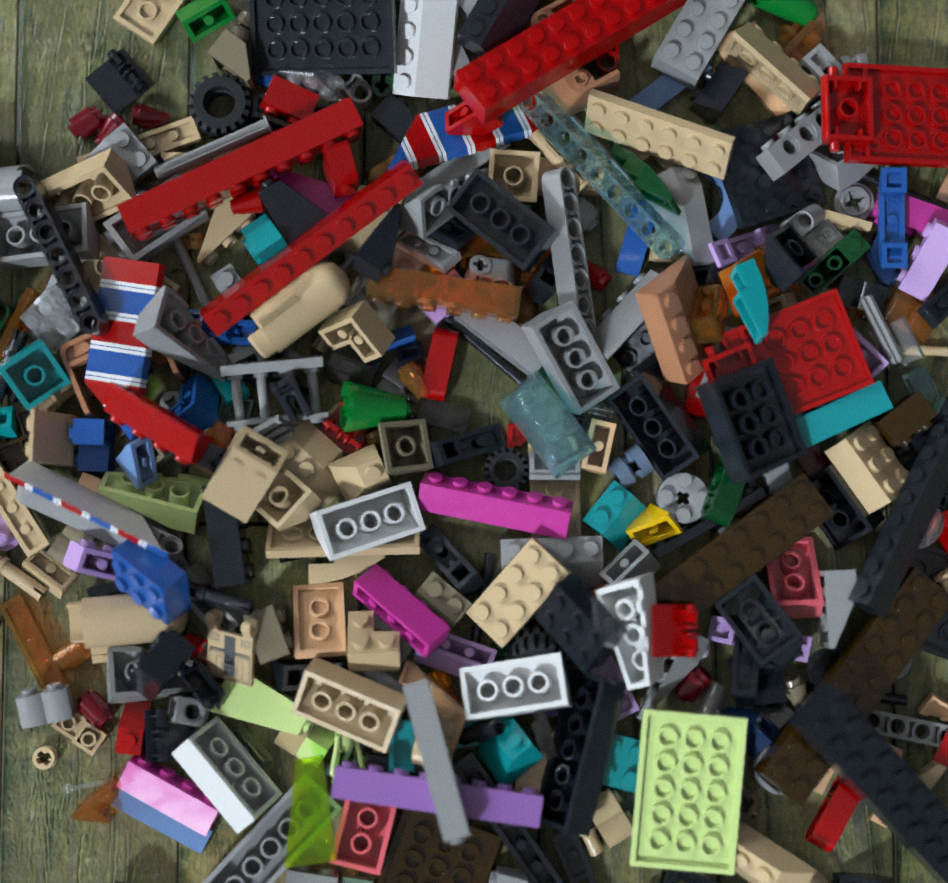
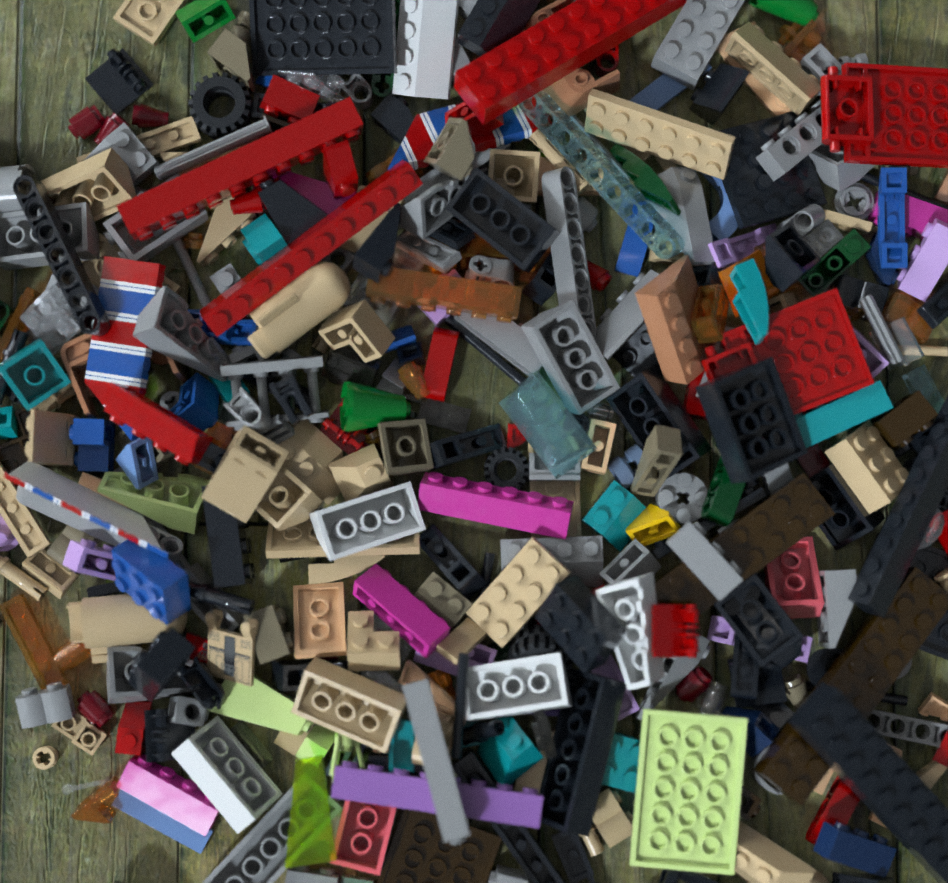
(246, 410): none -> light grey piece
(452, 150): none -> dark tan slope
(460, 702): none -> black bar
(461, 639): none -> tan tile
(657, 460): none -> dark tan slope
(705, 559): none -> light grey brick
(855, 848): none -> dark blue brick

